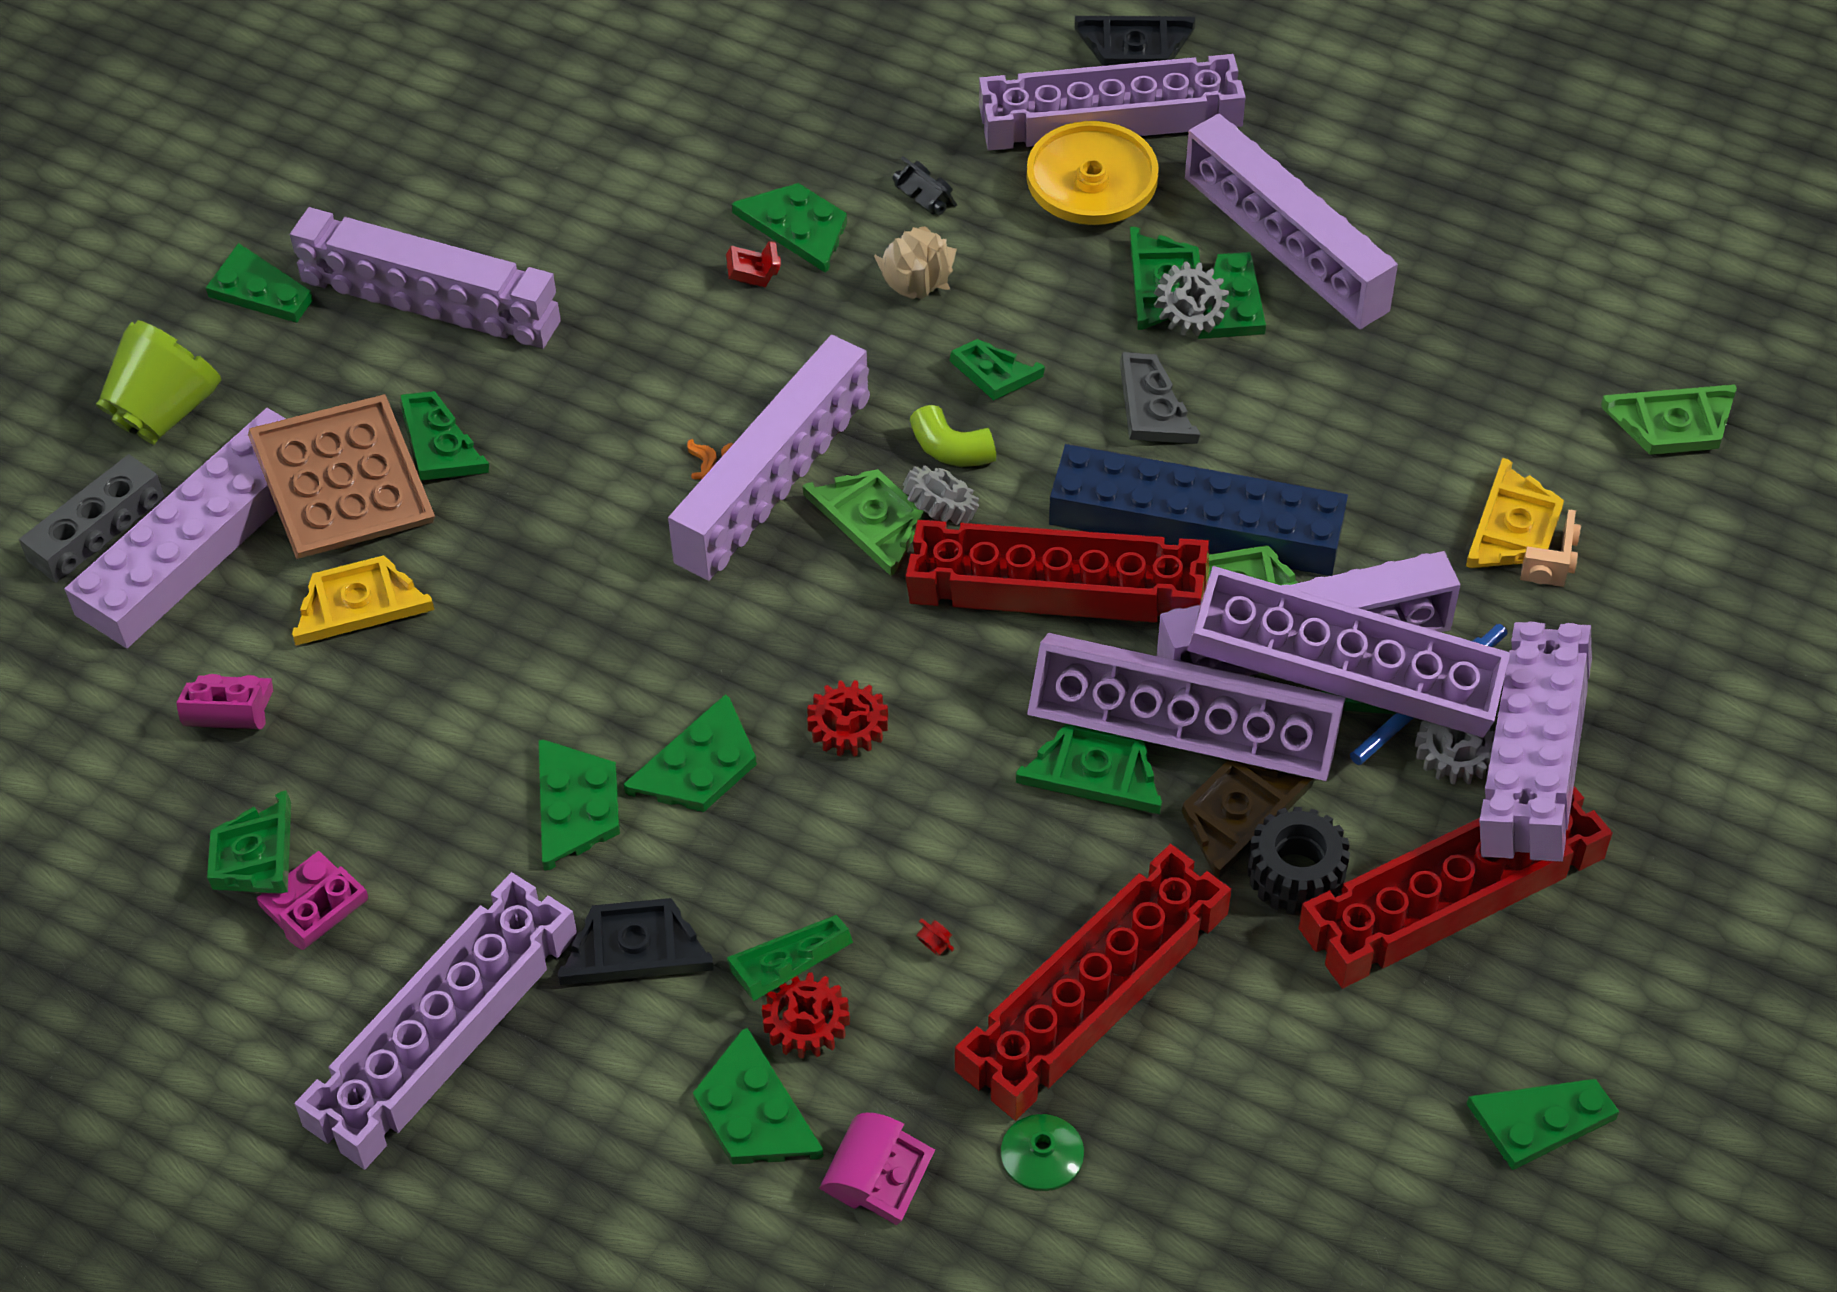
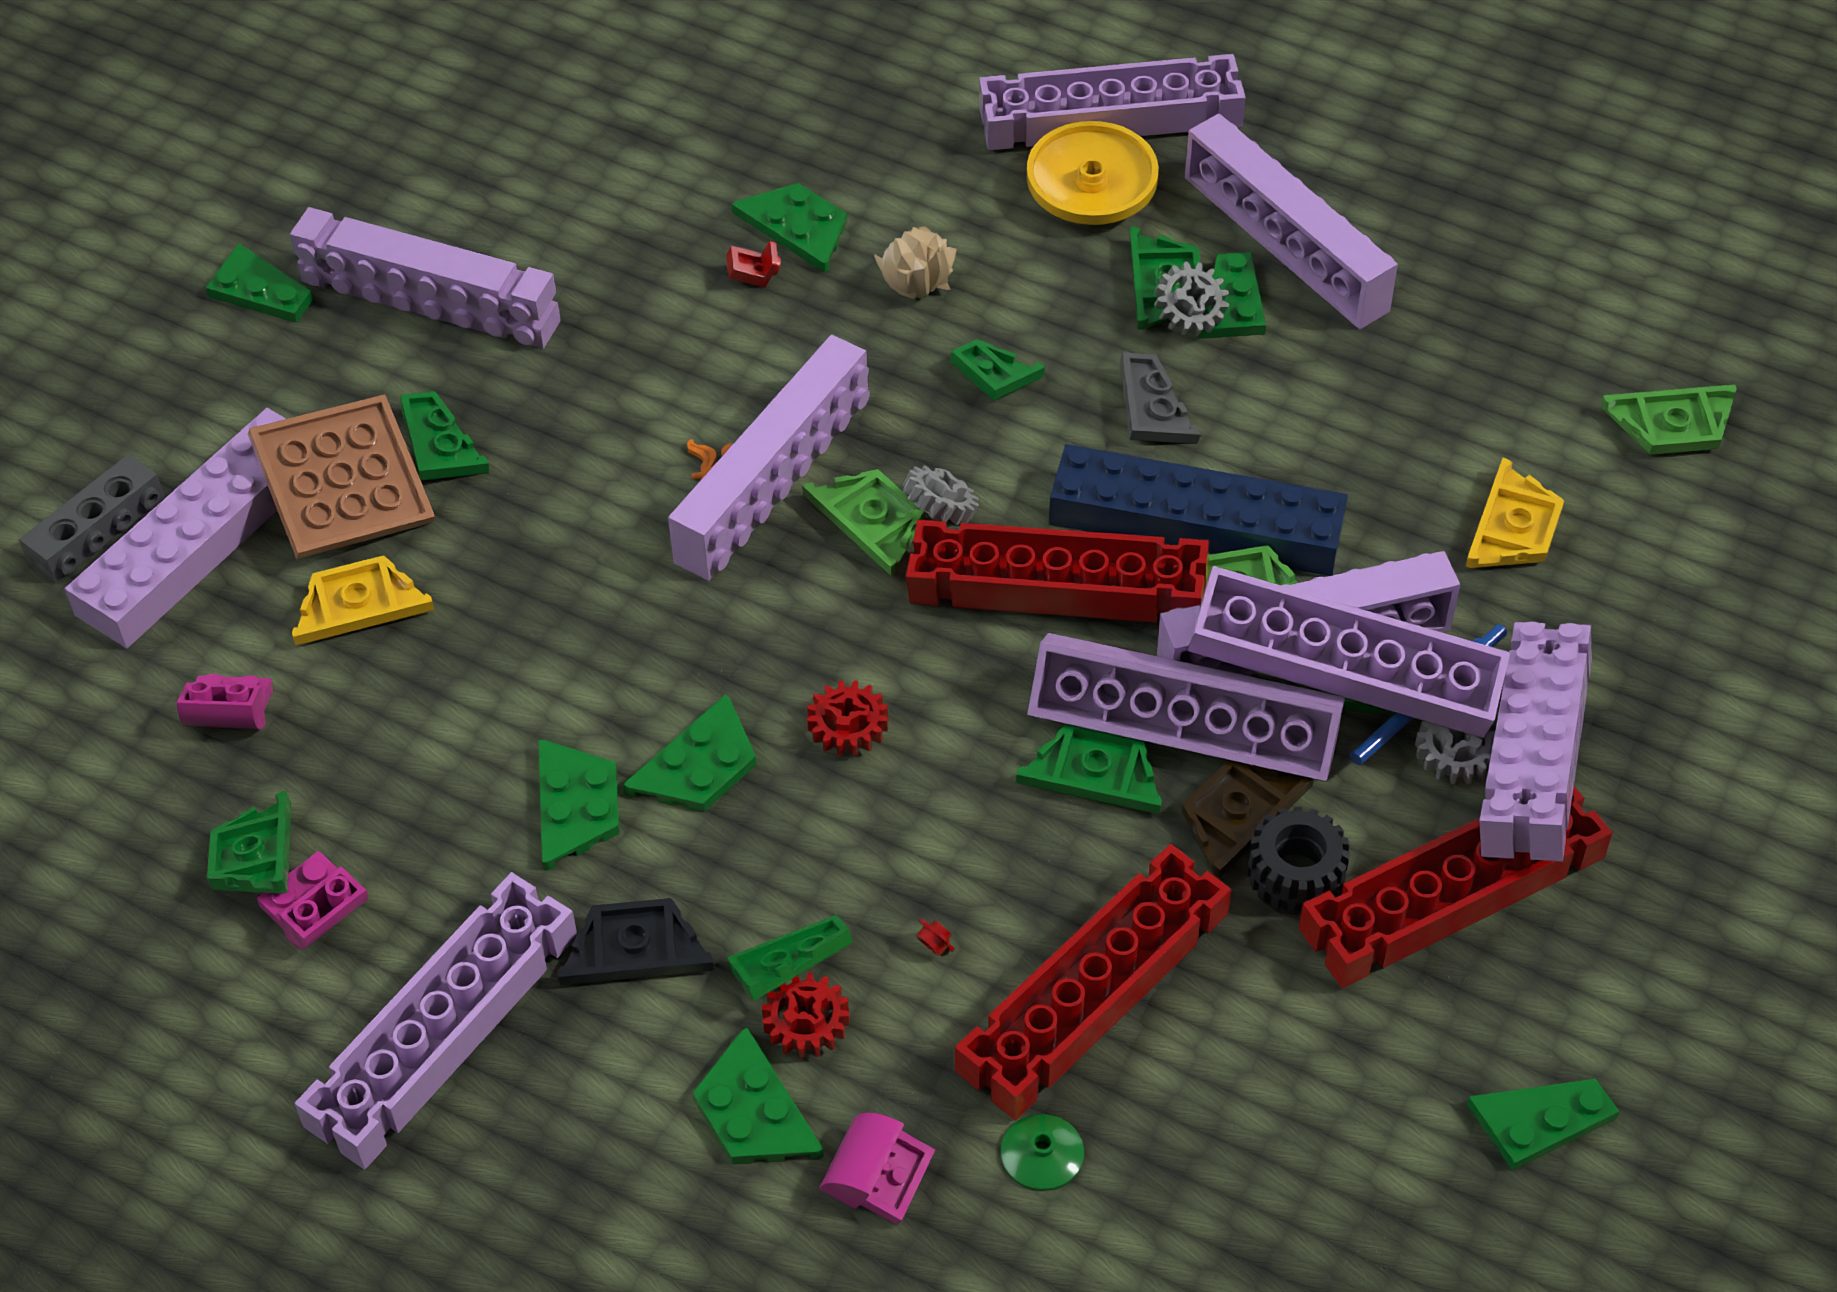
(154, 382): lime cone -> none
(934, 192): black hinge -> none
(948, 445): lime cylinder -> none
(1134, 38): black wing -> none
(1552, 566): light nougat bracket -> none

